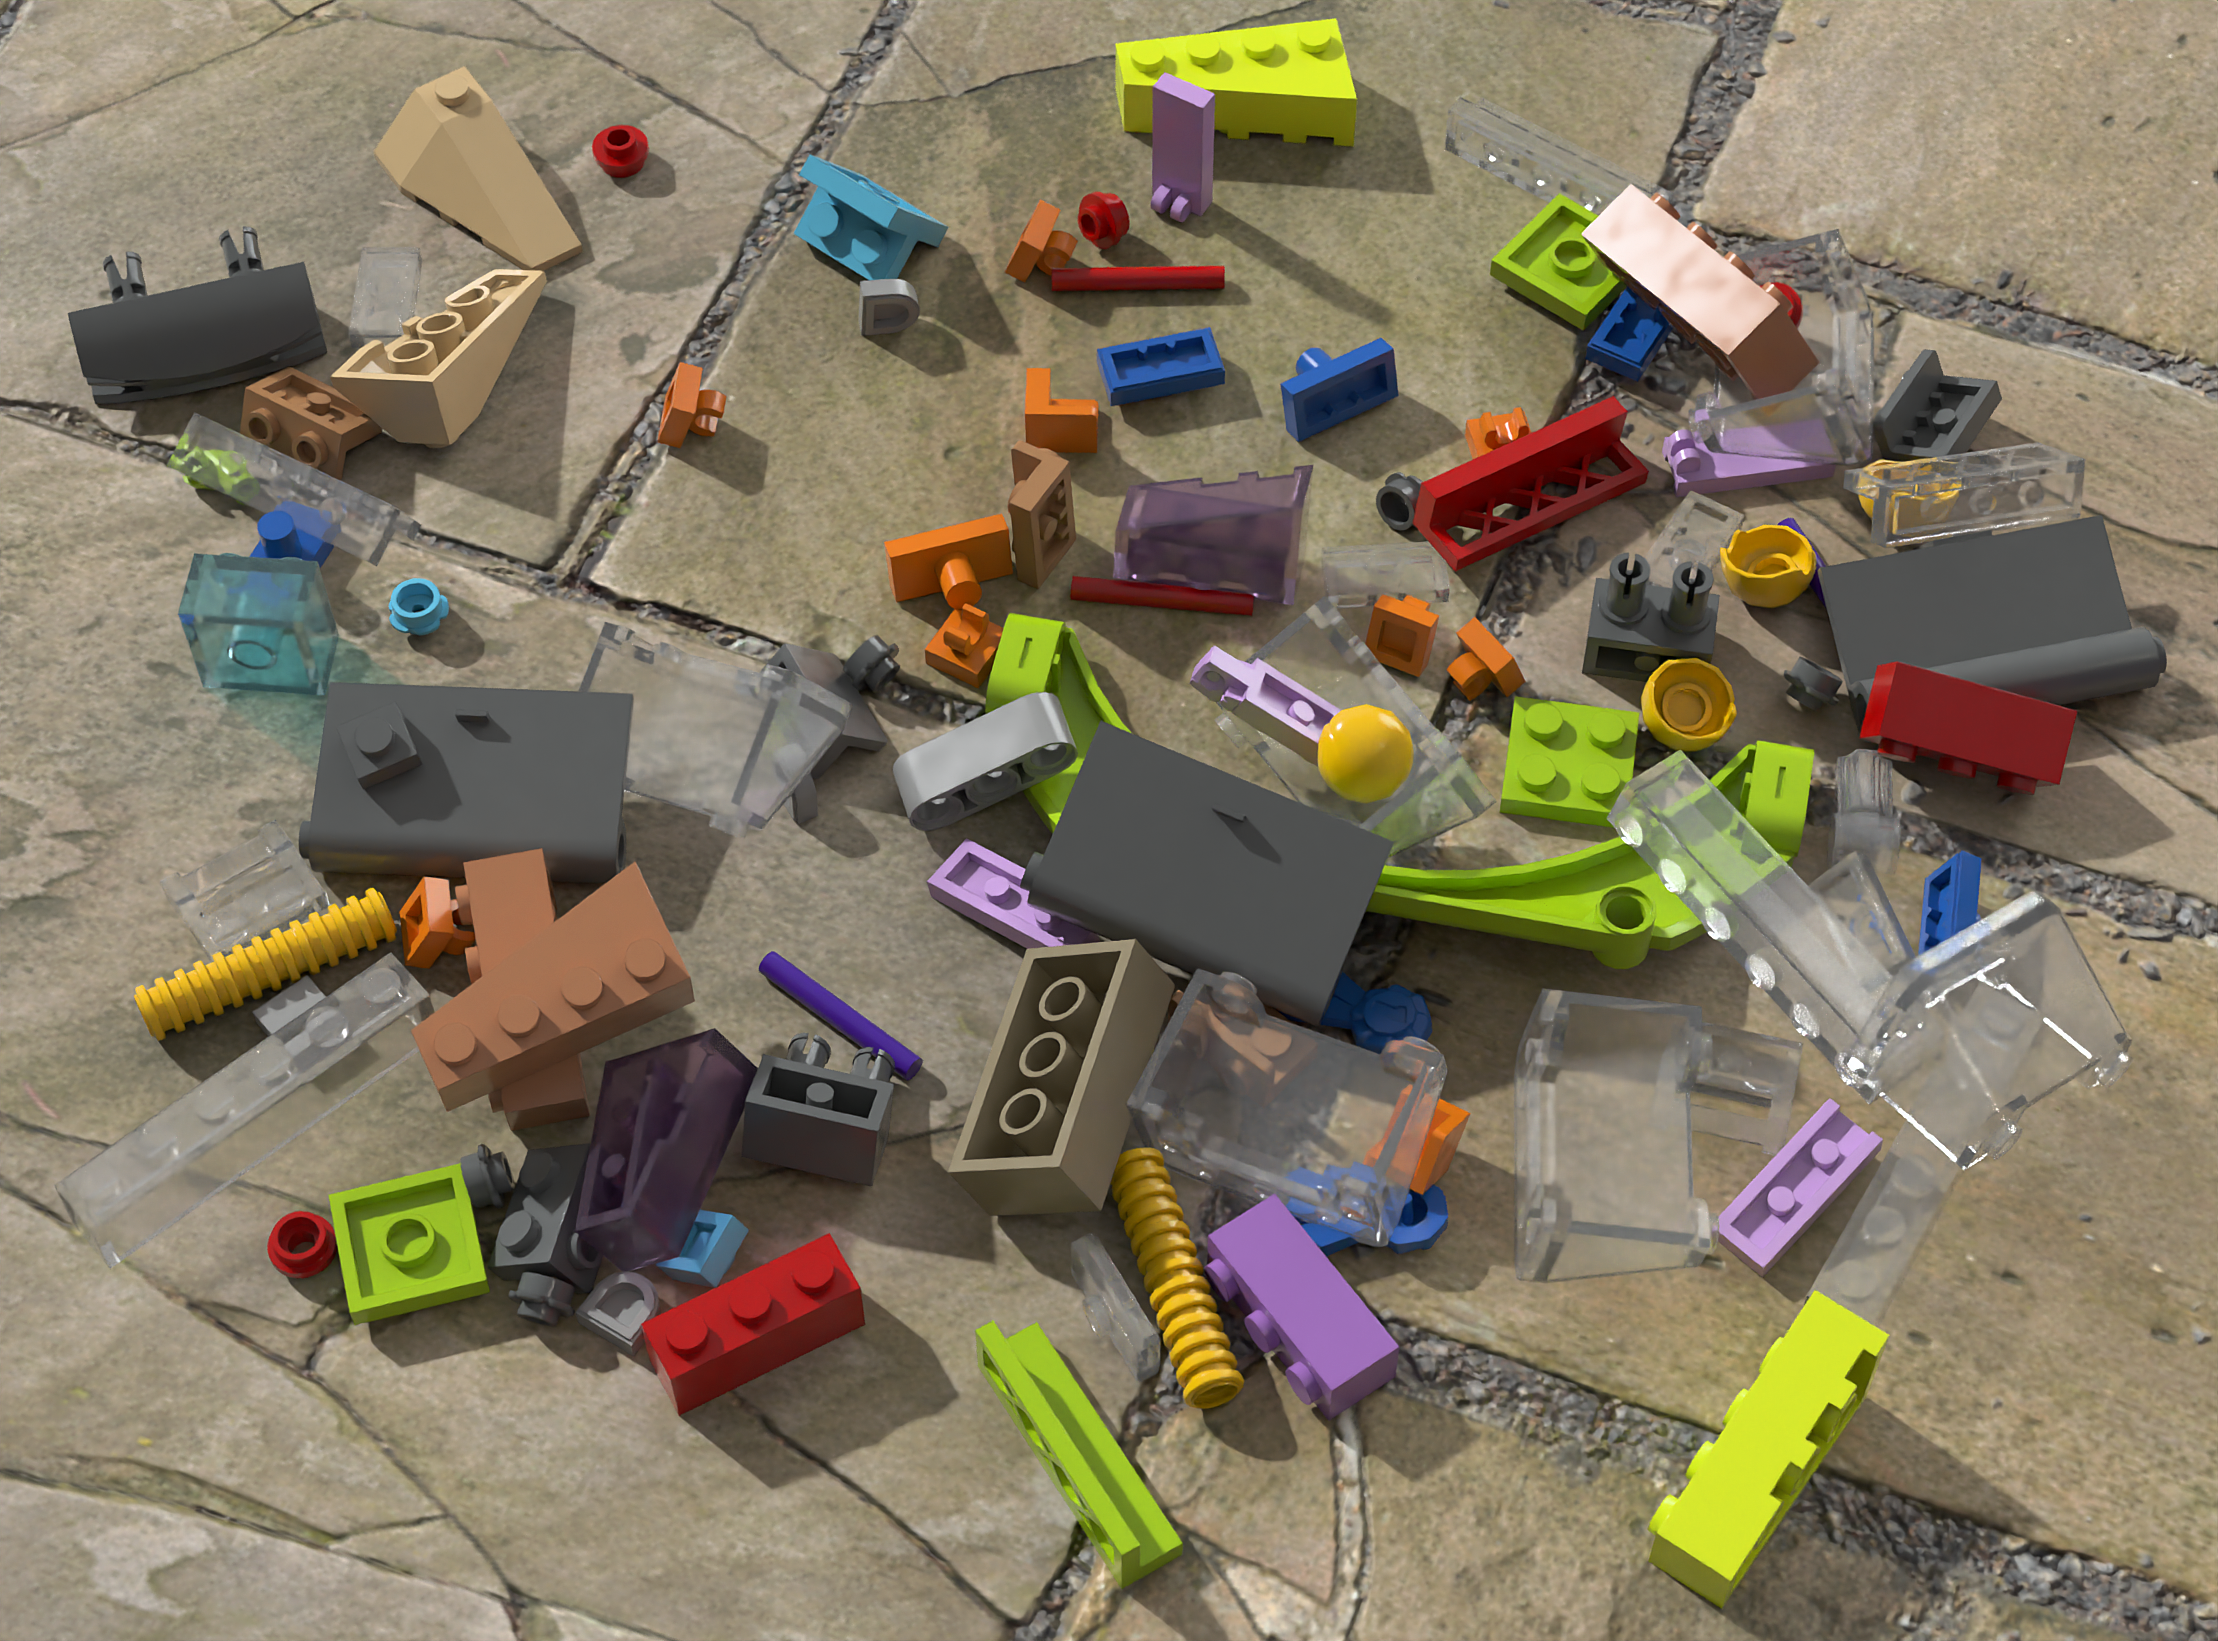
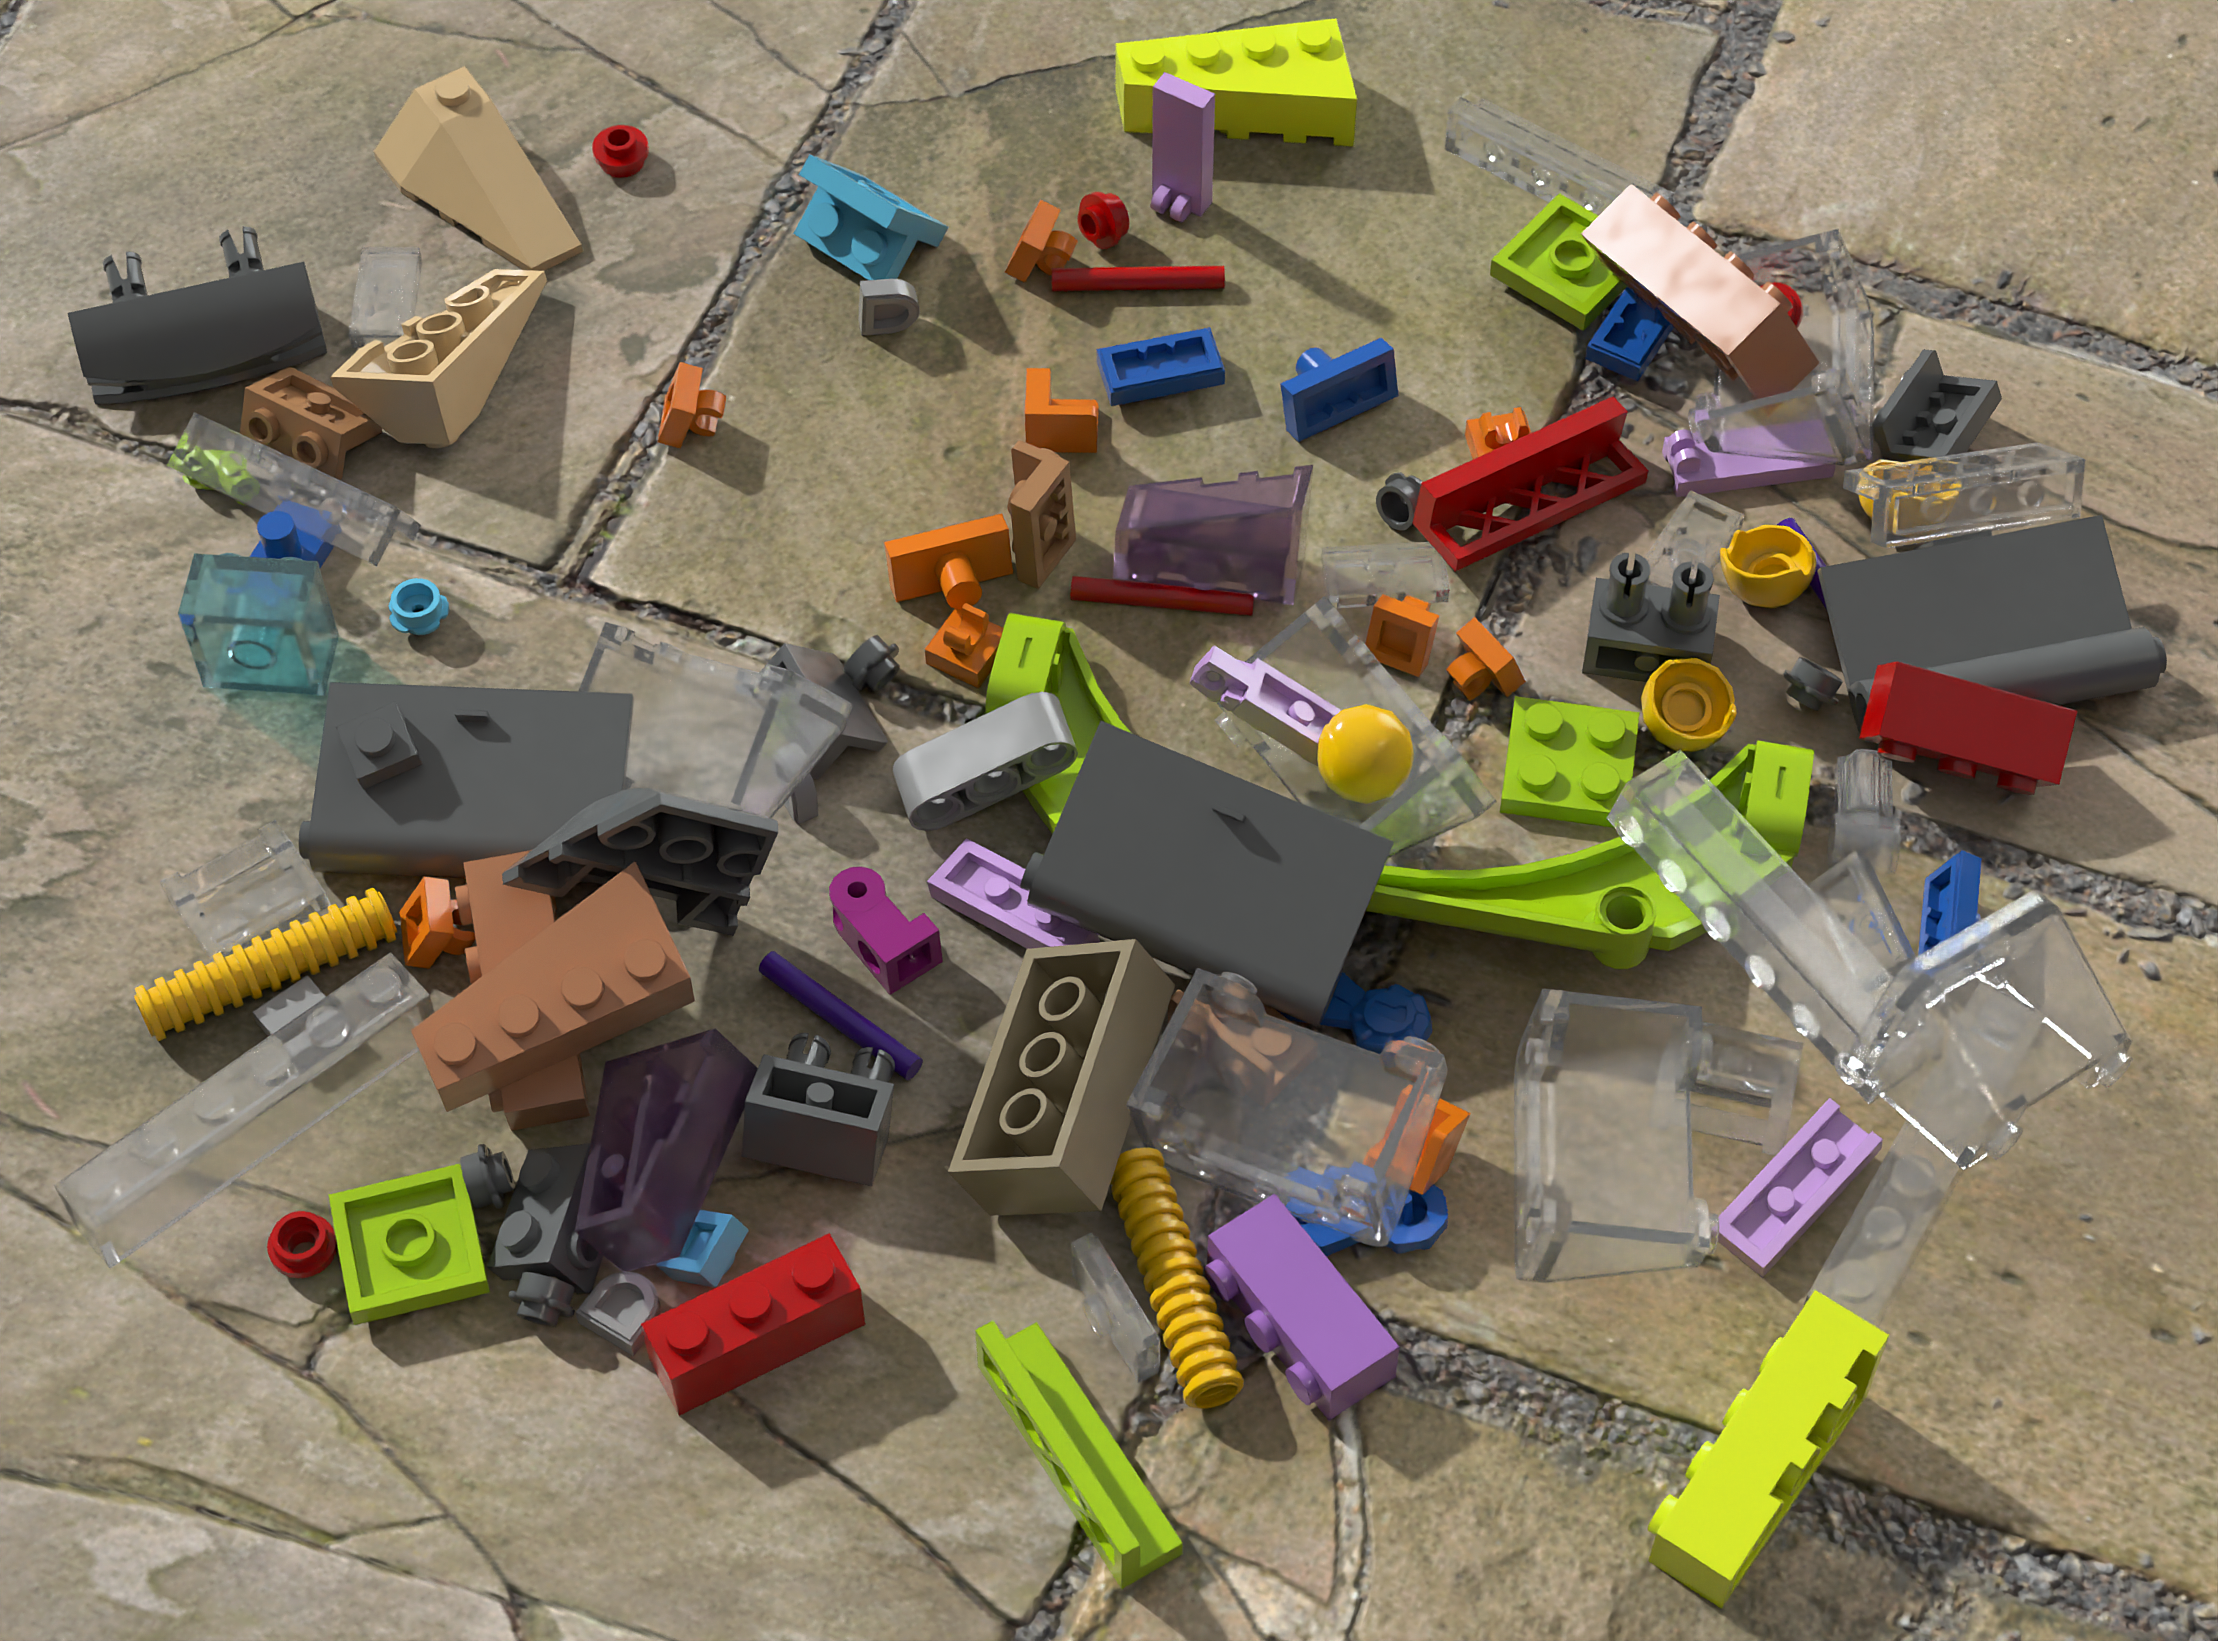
(682, 846): none -> dark grey wedge
(879, 932): none -> magenta leg

